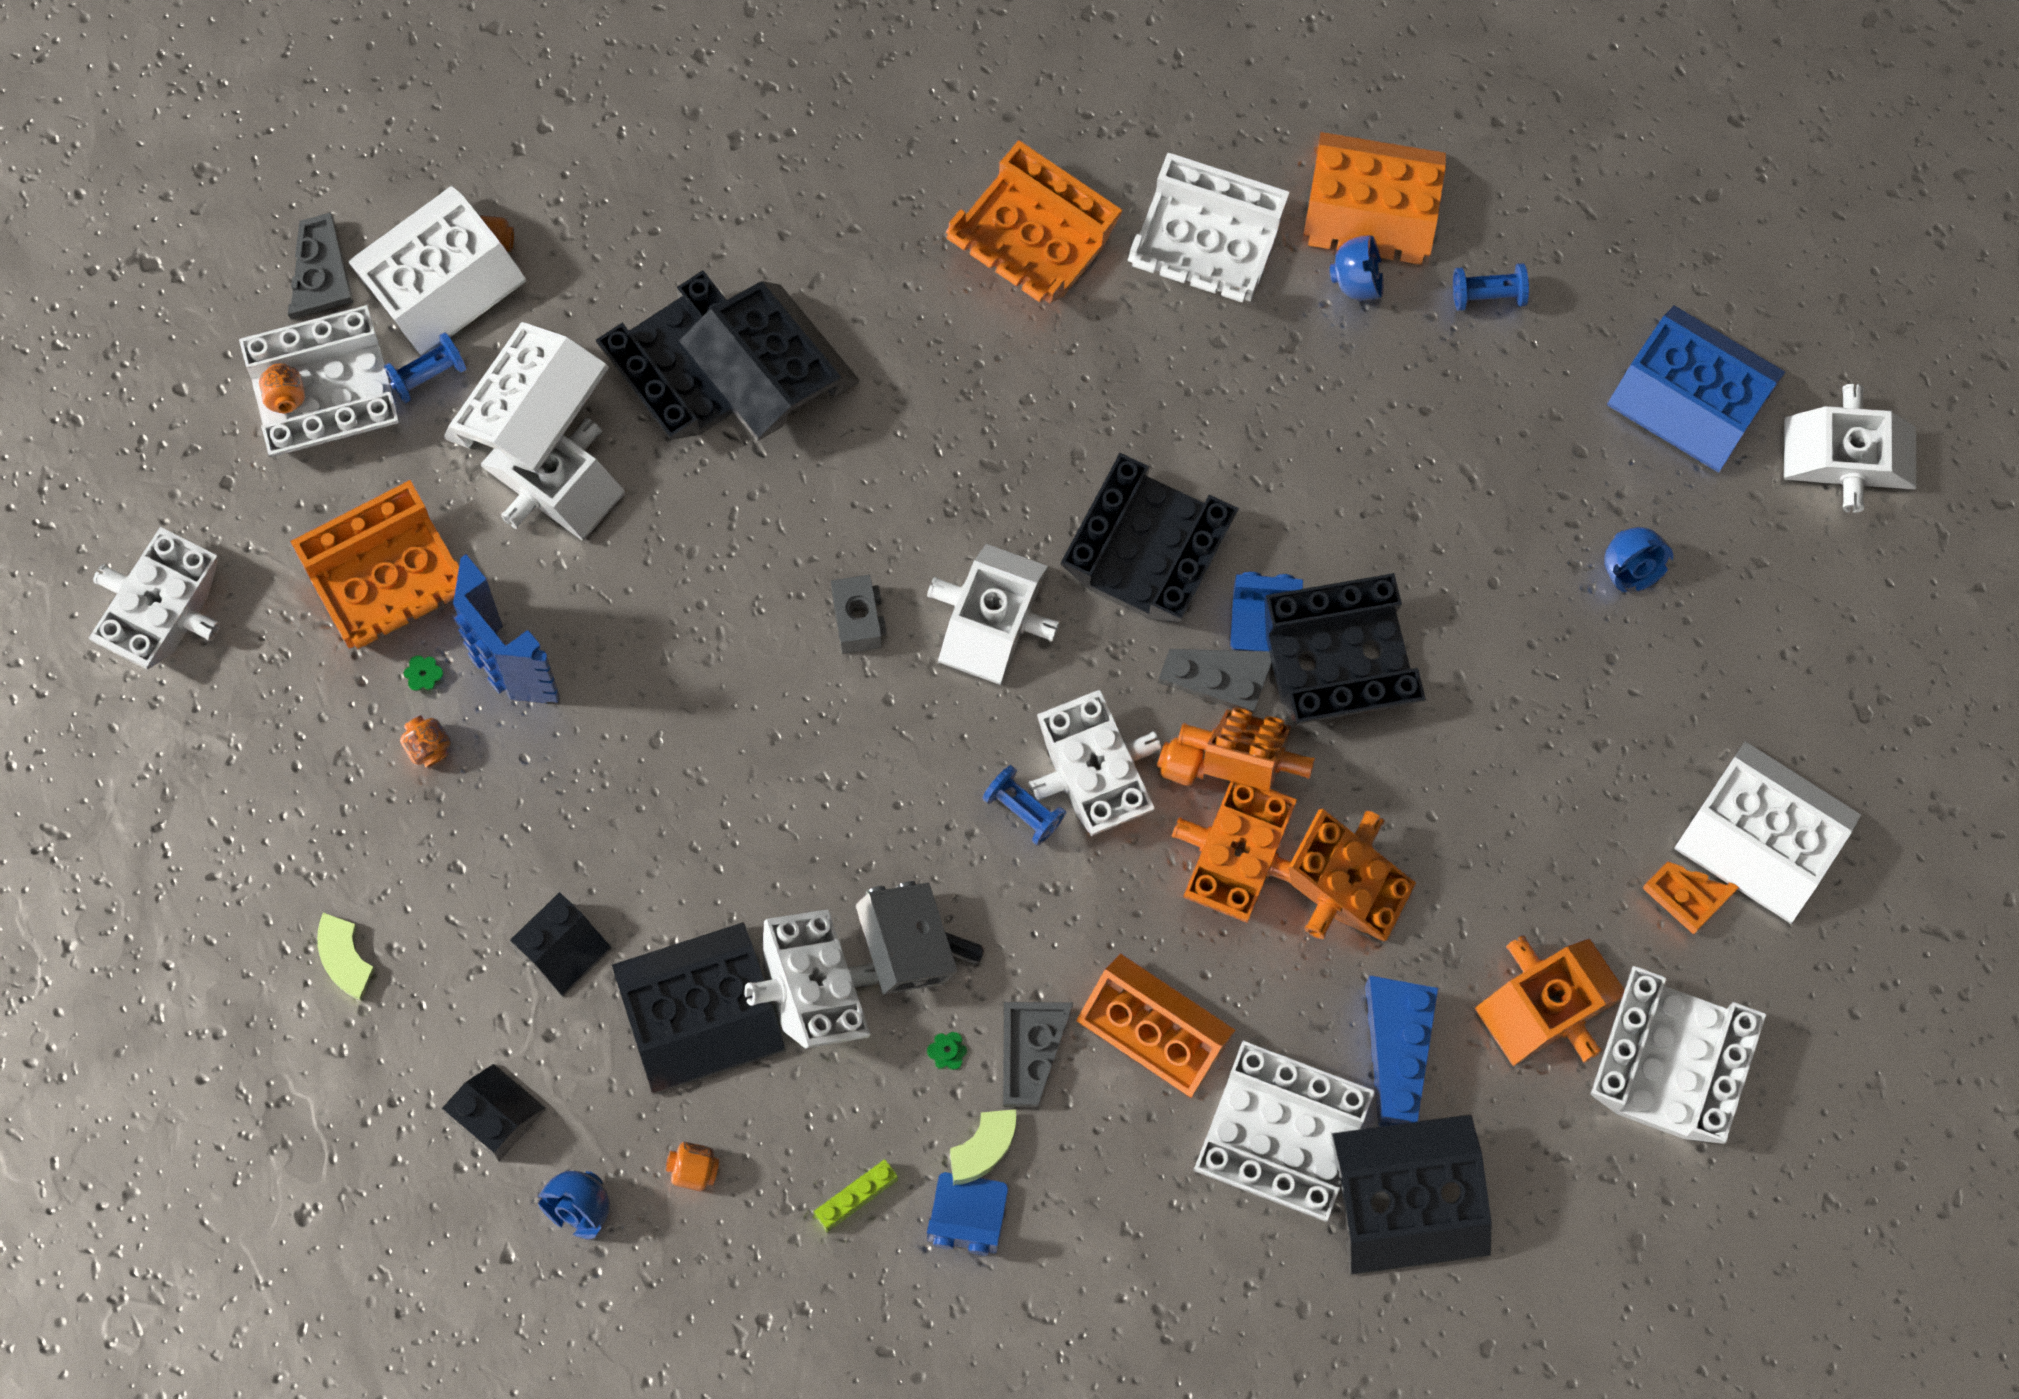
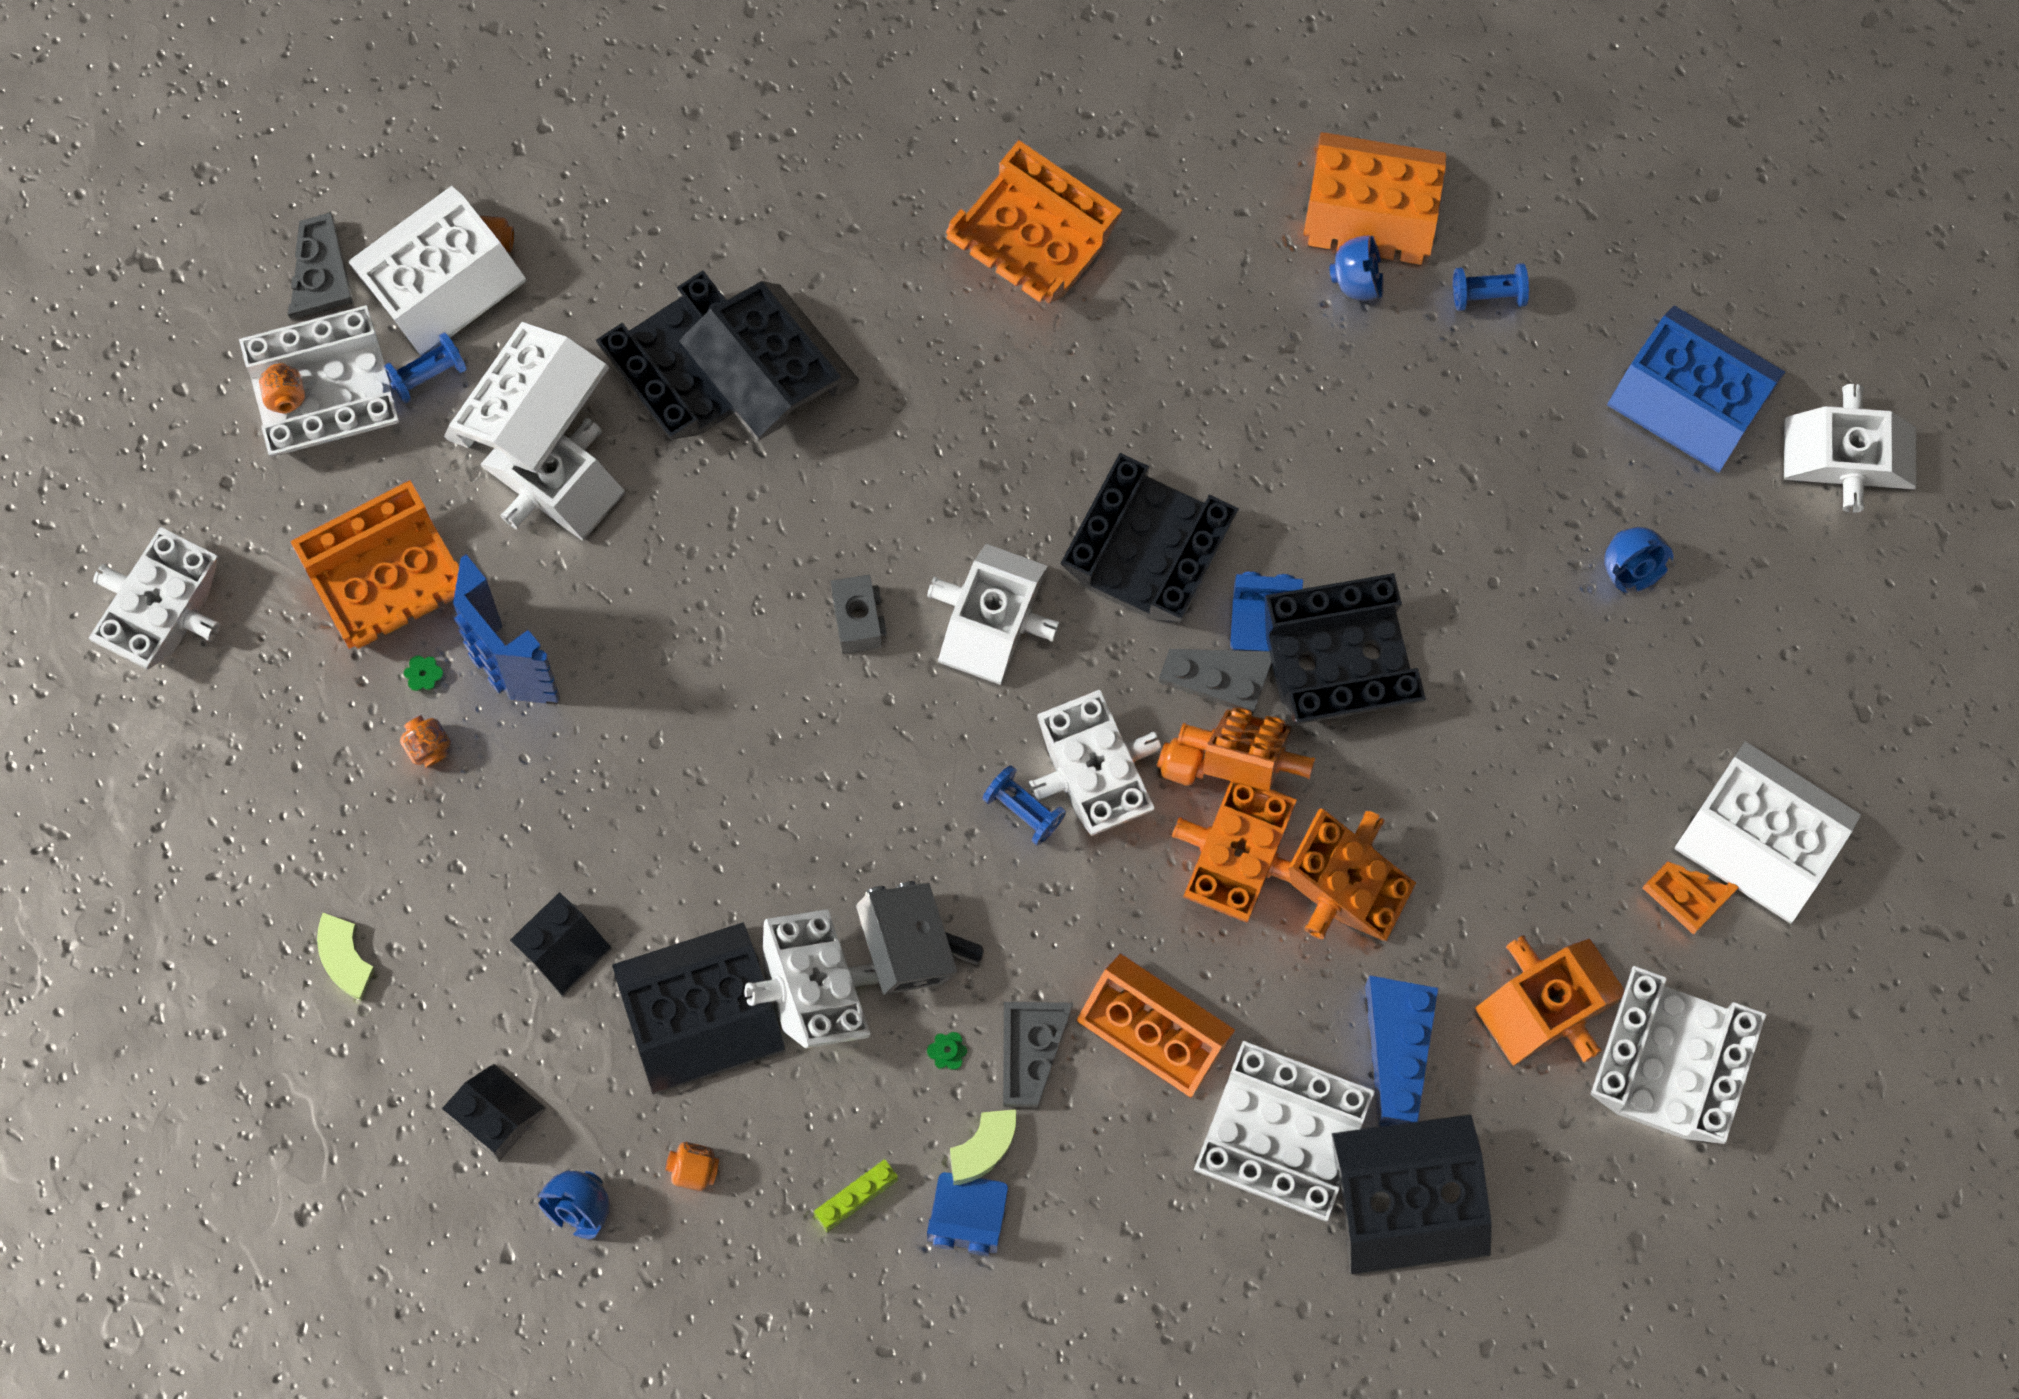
(1209, 228): white slope -> none

